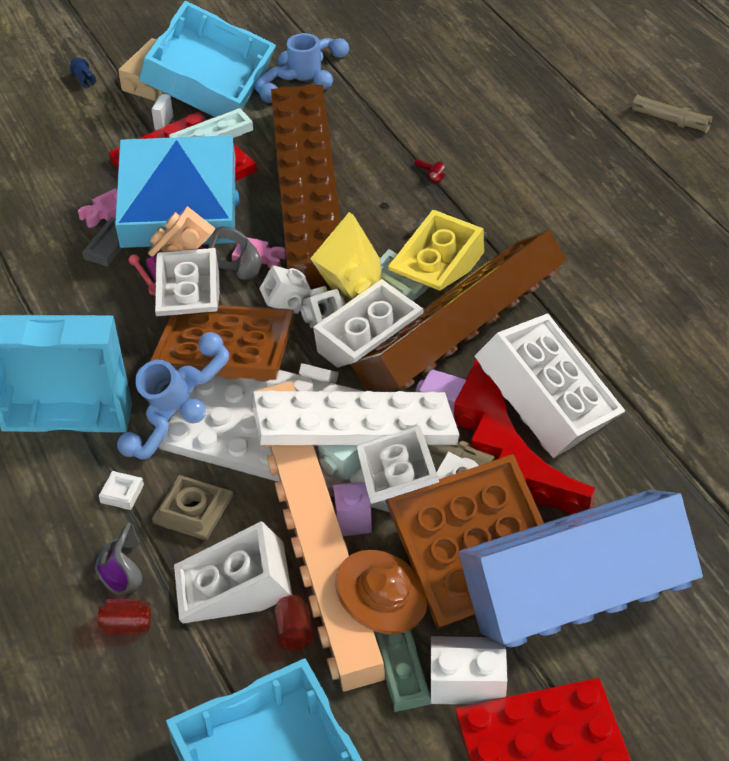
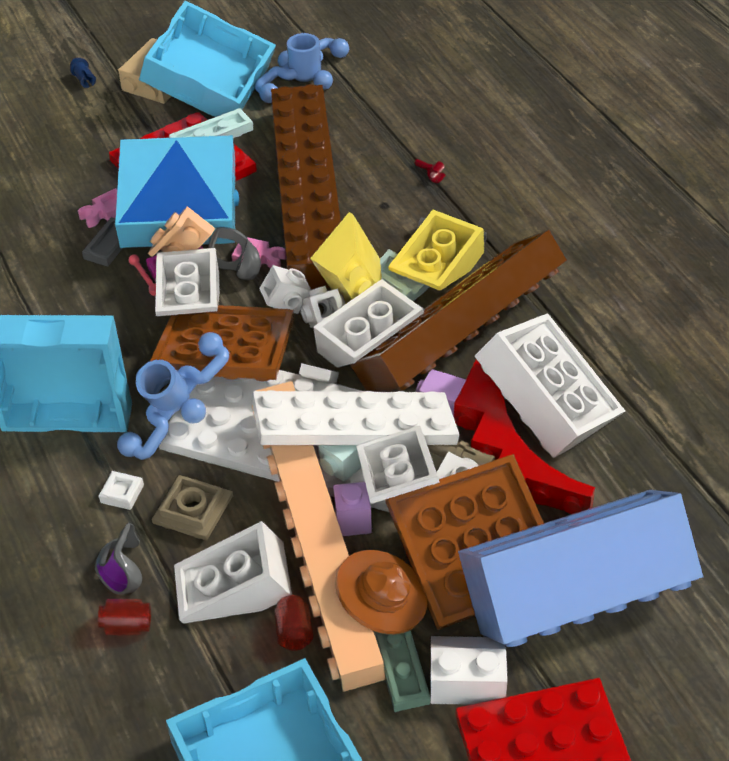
(162, 111): white tile -> none
(681, 116): dark tan pin -> none

